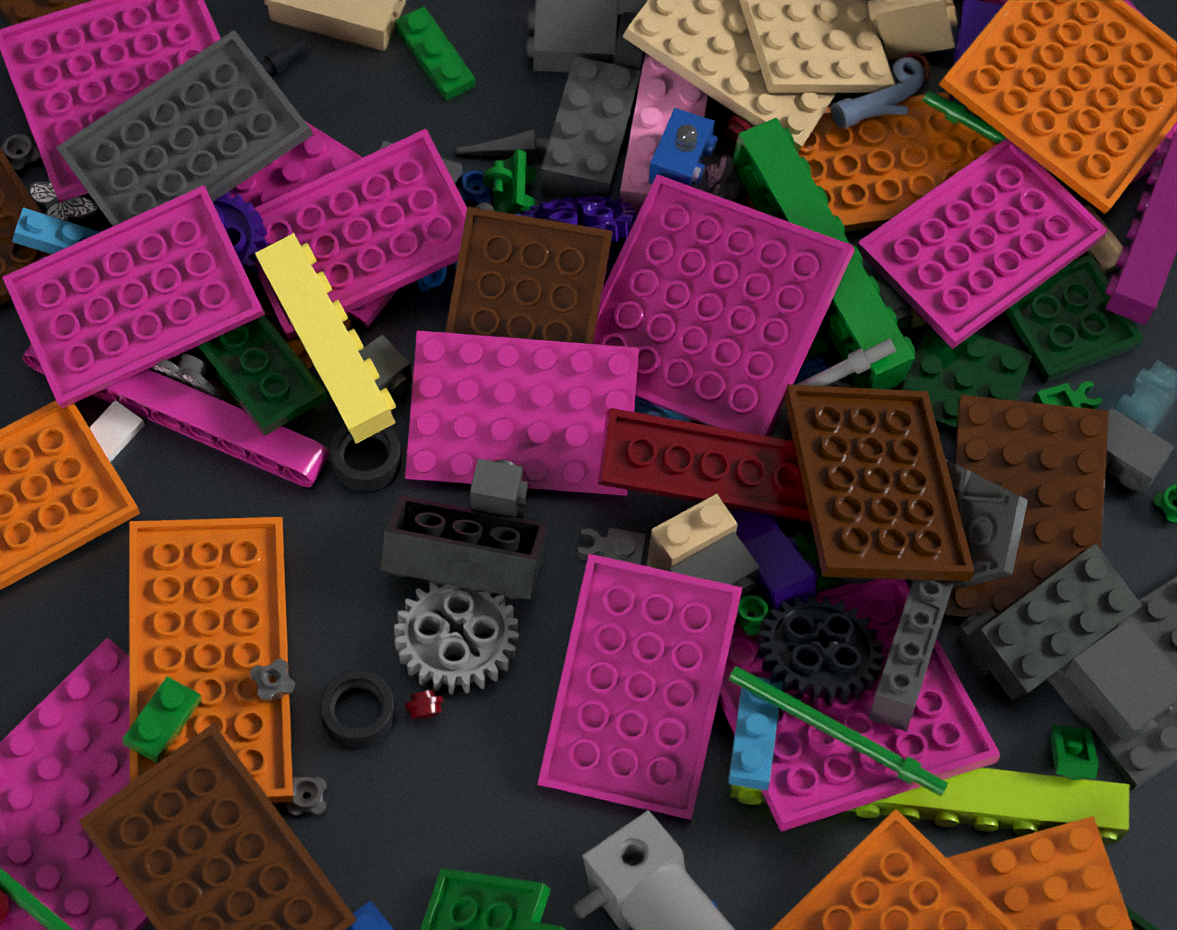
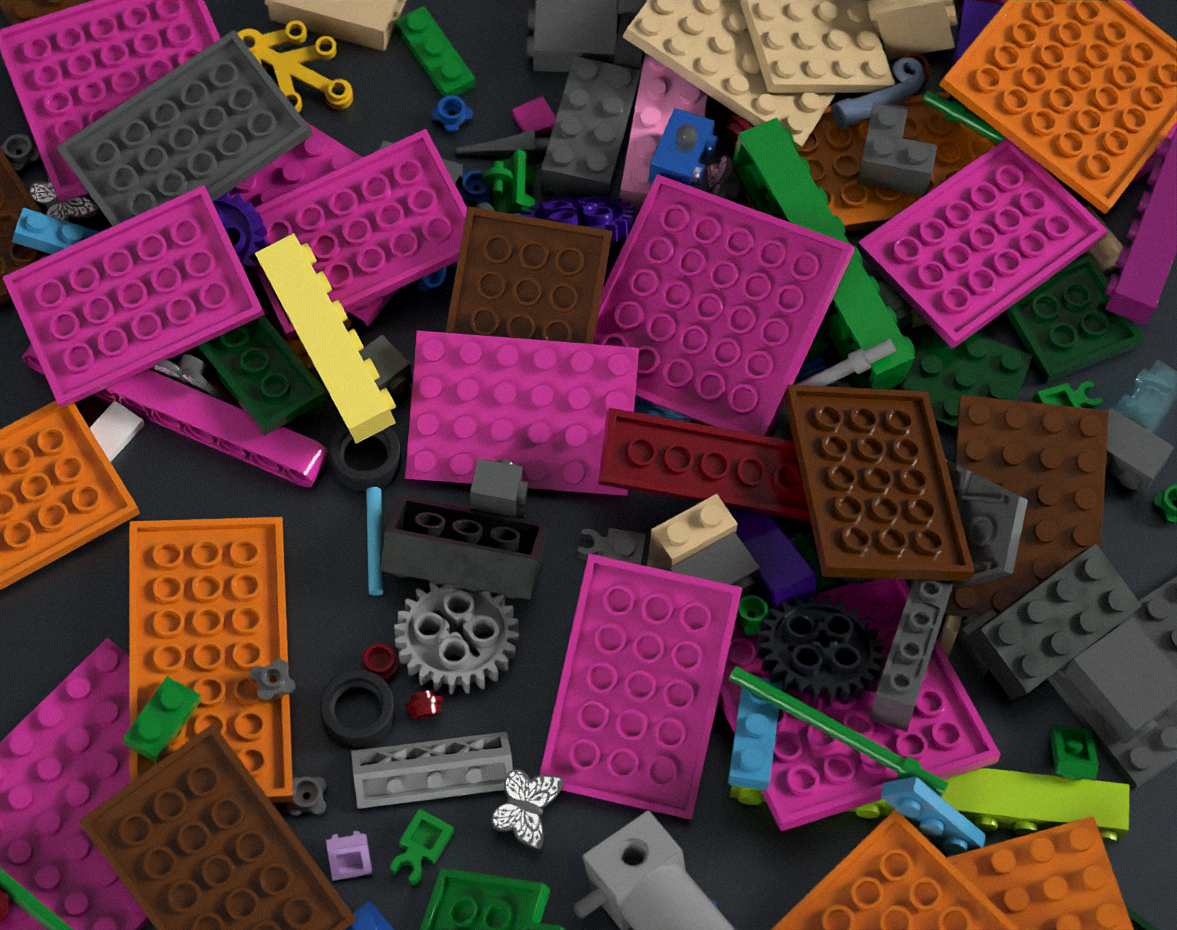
(288, 63): none -> yellow plant
(348, 856): none -> lavender tile
(374, 541): none -> medium azure bar
(380, 660): none -> dark red plate
(423, 841): none -> green plate
(432, 772): none -> light grey fence
(448, 105): none -> blue plate
(525, 805): none -> animal
(535, 116): none -> dark pink tile
(890, 159): none -> dark grey brick
(933, 815): none -> dark azure plate
(949, 633): none -> tan tile

